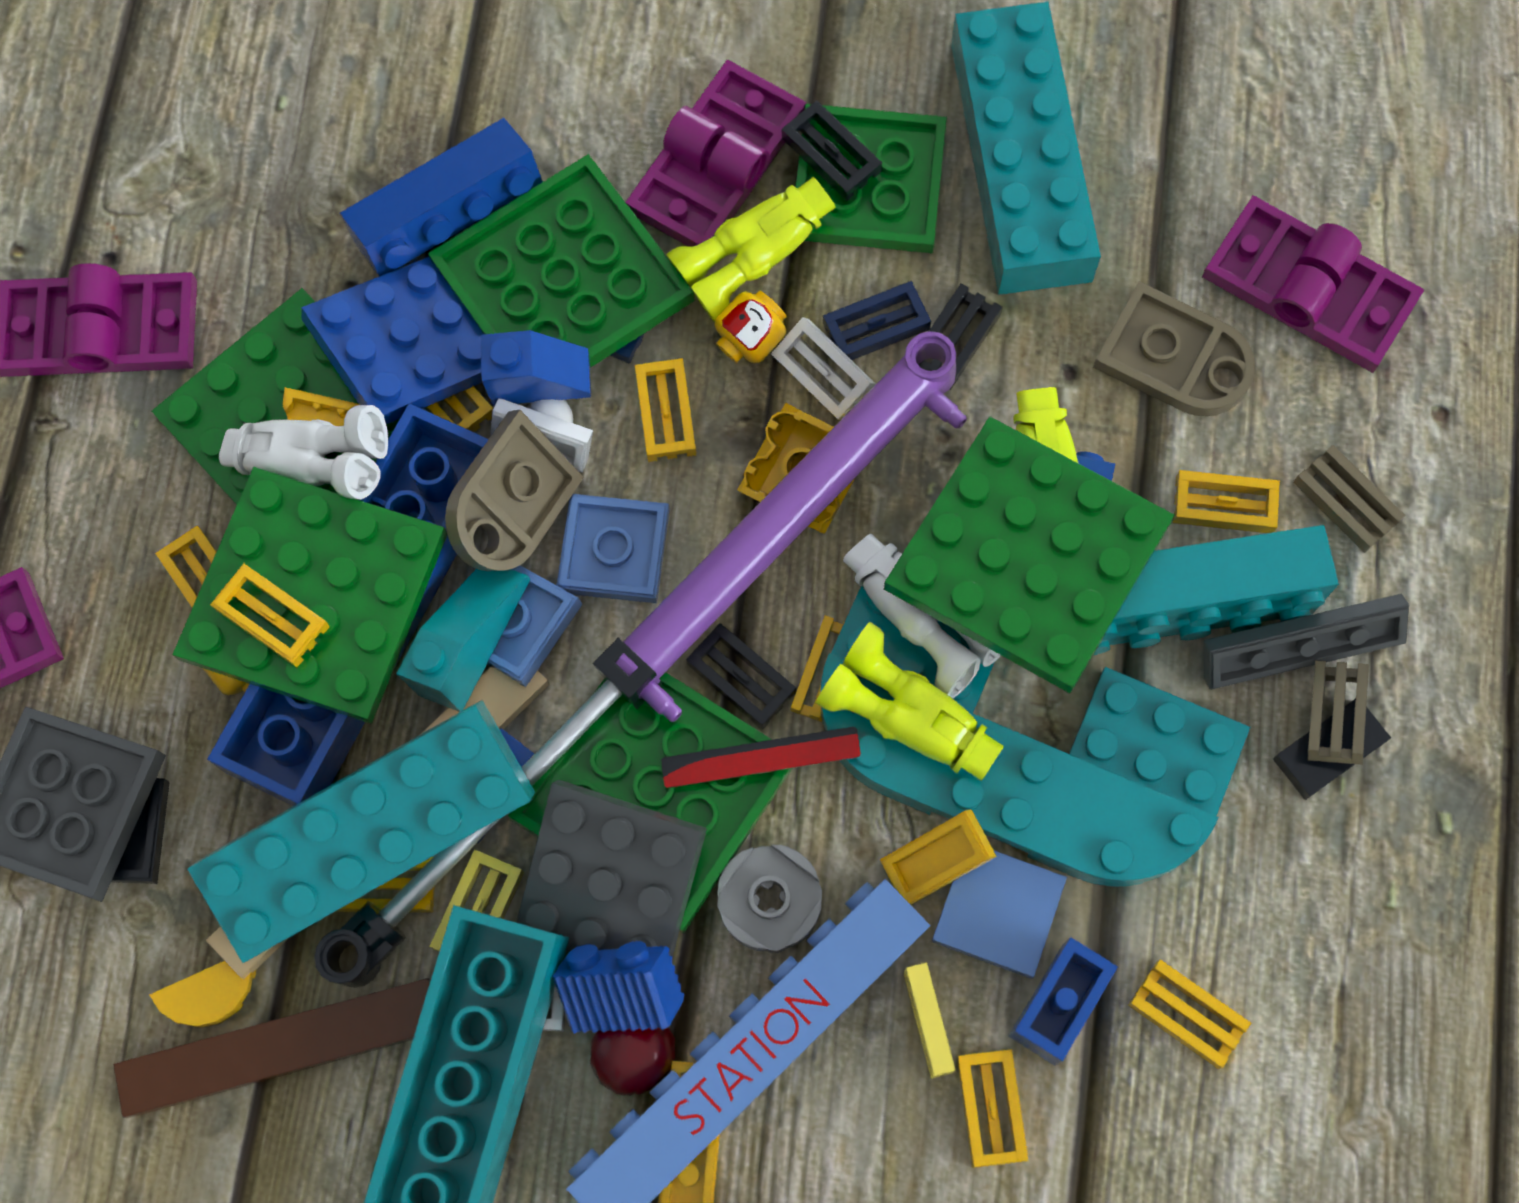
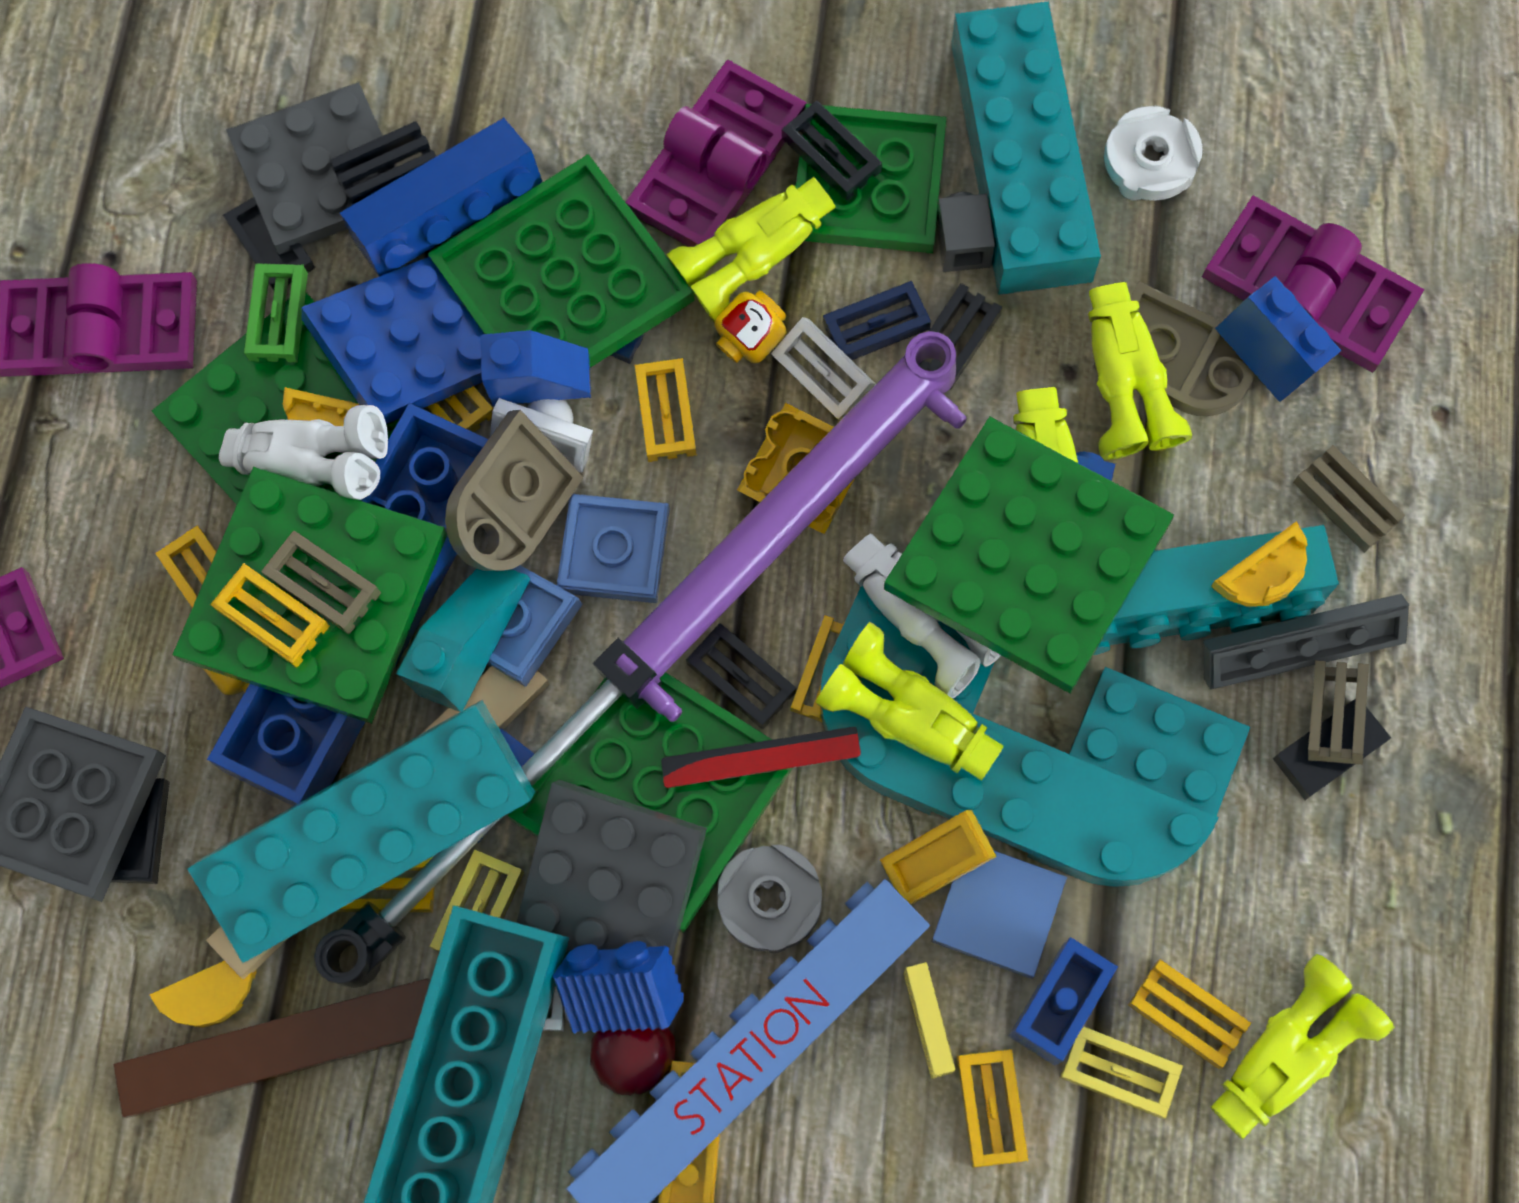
(254, 236): none -> black tile
(273, 351): none -> bright green tile
(290, 164): none -> dark grey plate
(355, 607): none -> dark tan tile
(379, 157): none -> black tile
(965, 232): none -> dark grey brick
(1123, 1049): none -> light yellow tile
(1127, 362): none -> neon yellow piece
(1145, 178): none -> white plate
(1222, 519): yellow tile -> none
(1268, 572): none -> yellow tile
(1277, 338): none -> blue brick
(1287, 1061): none -> neon yellow piece

